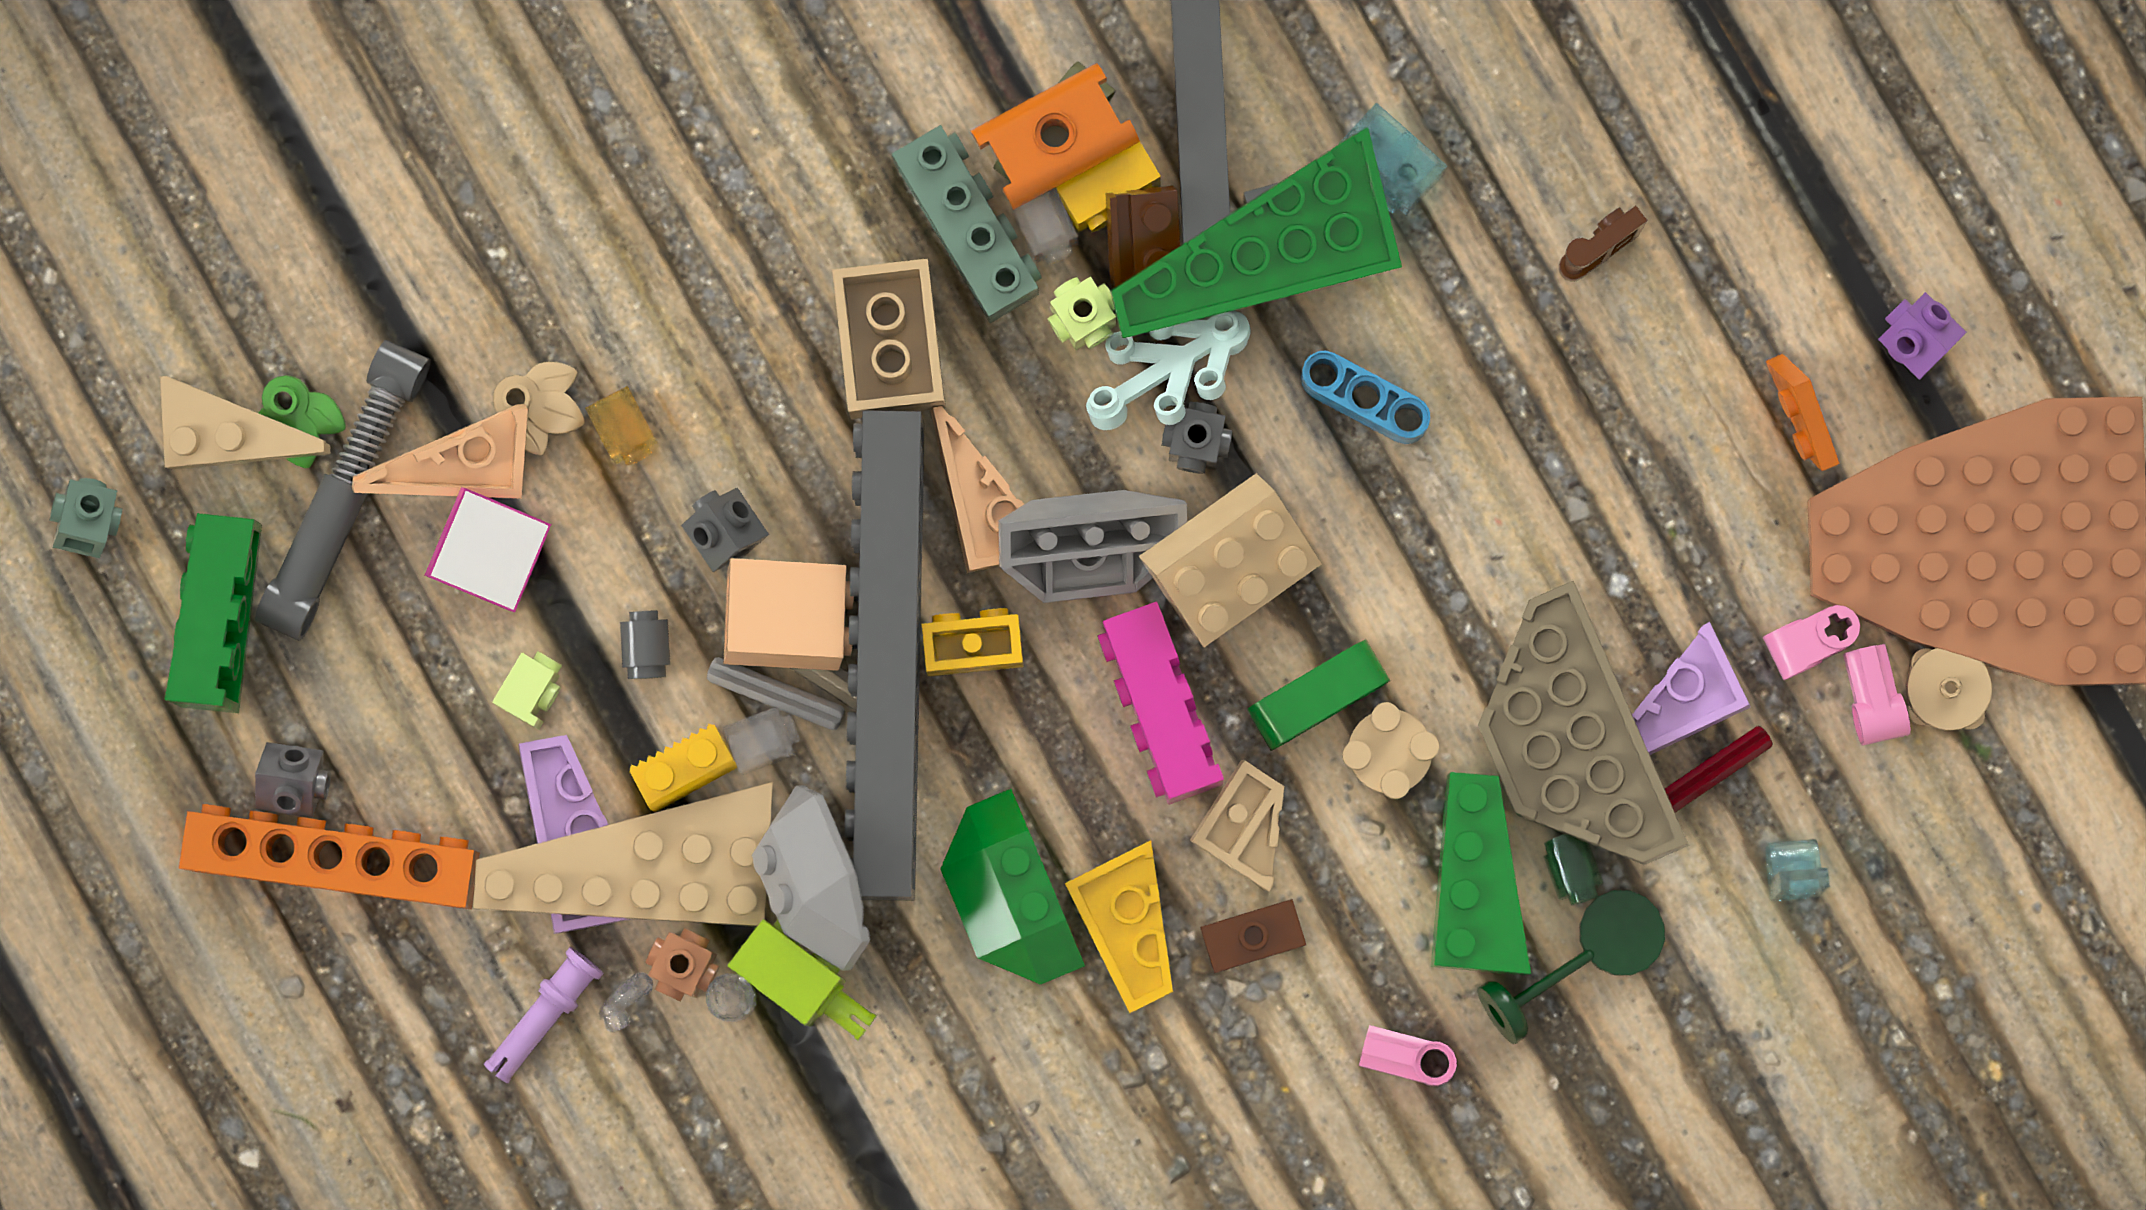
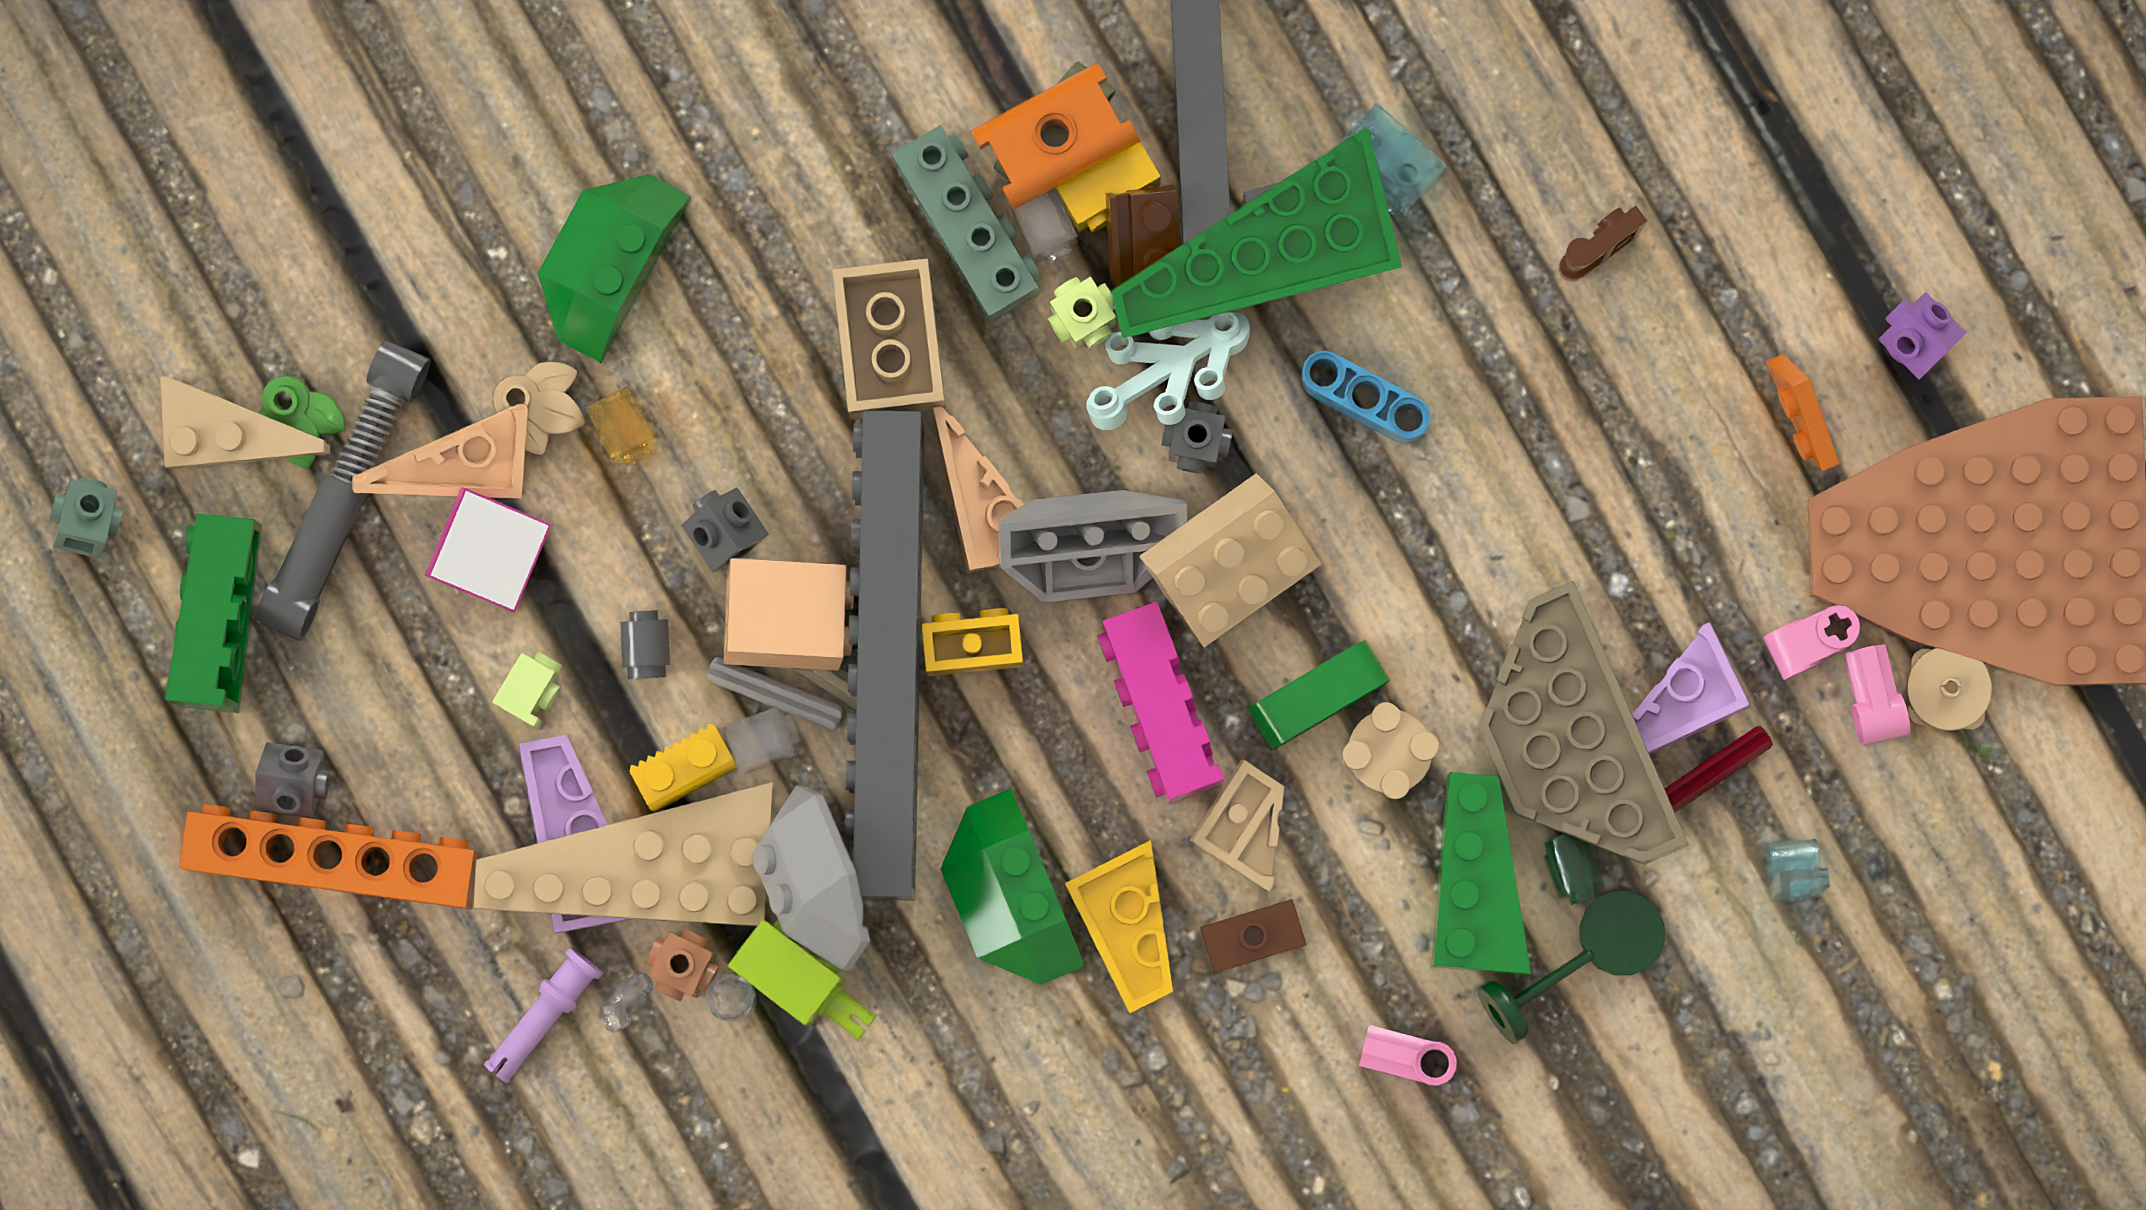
(606, 258): none -> green wedge

